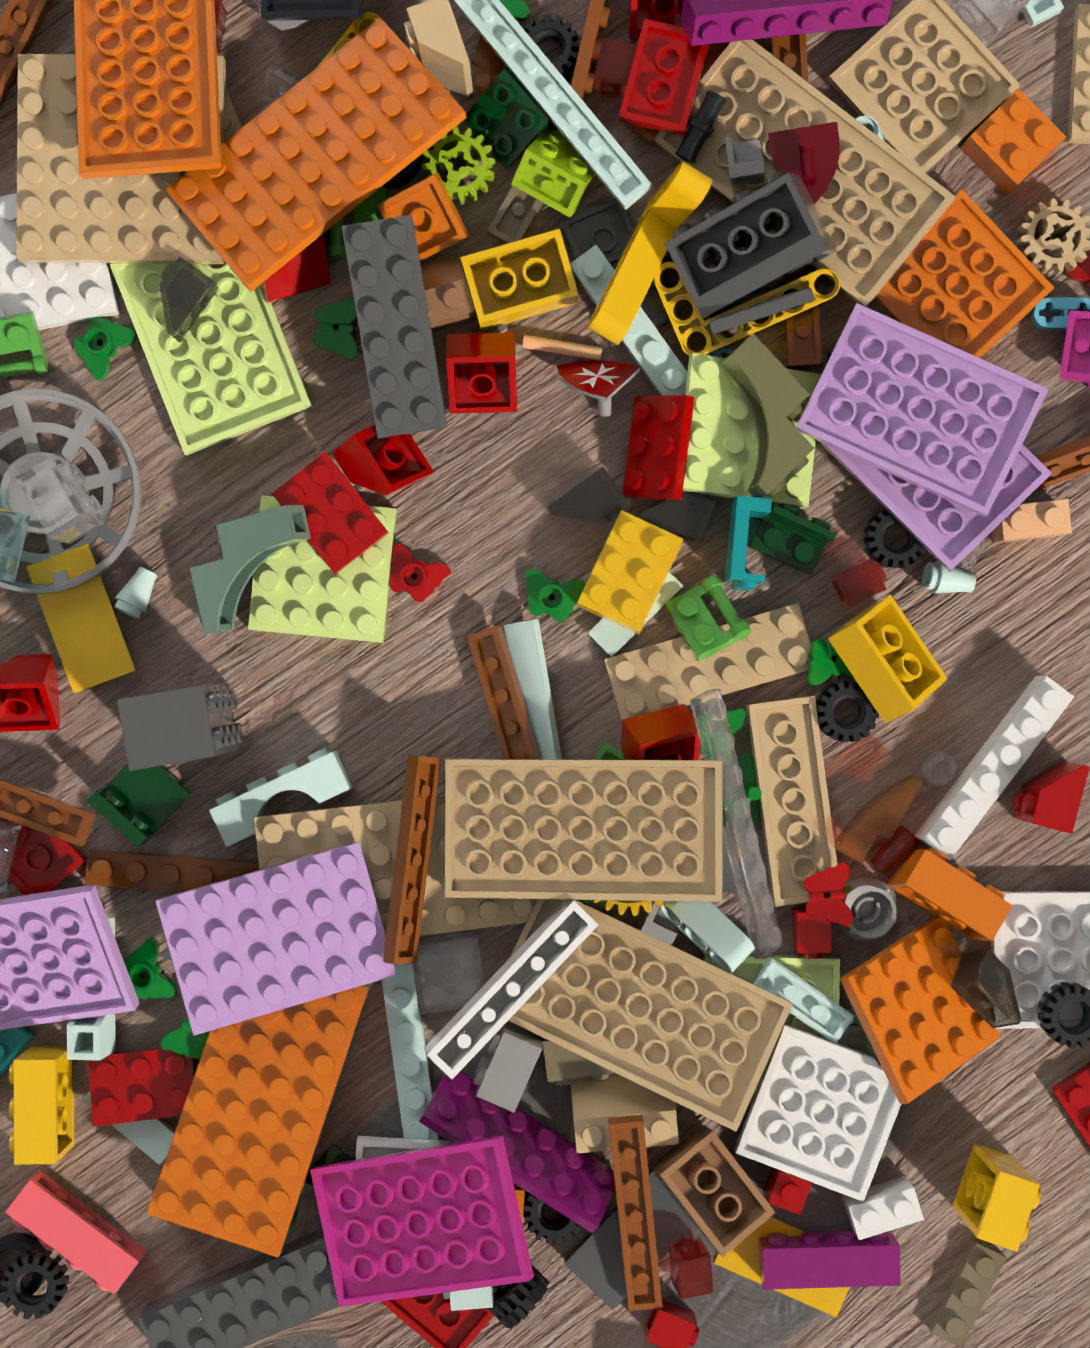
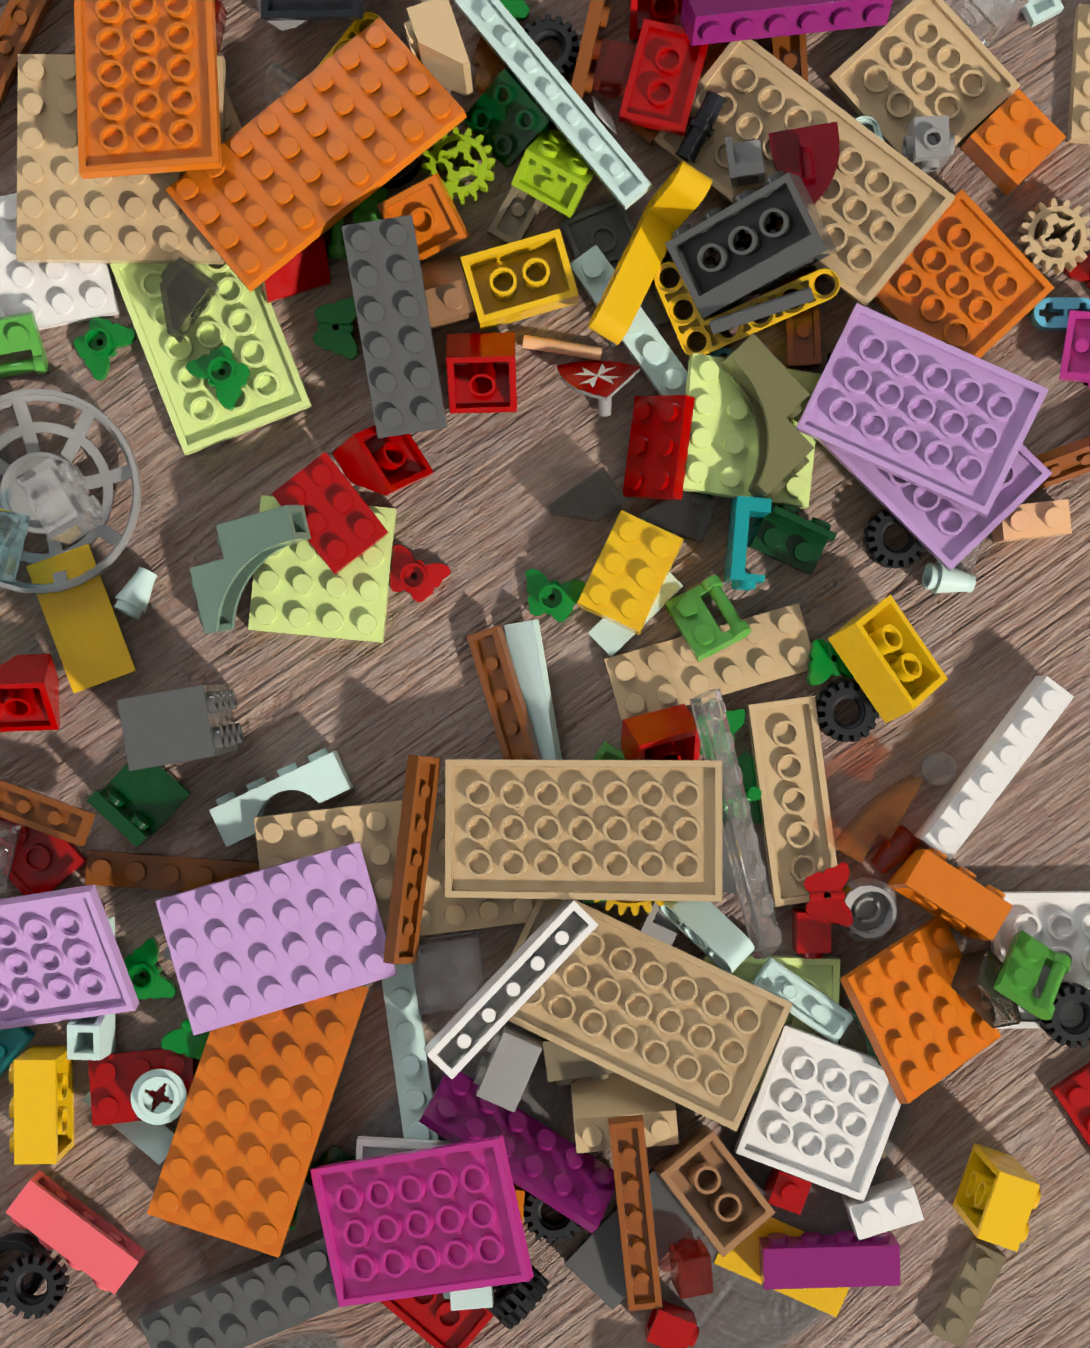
(143, 1102): none -> light aqua gear
(227, 386): none -> green animal
(604, 114): none -> white sticker
(859, 582): clear red brick -> none
(928, 142): none -> light grey brick
(1022, 970): none -> bright green plate
(1052, 797): red slope -> none

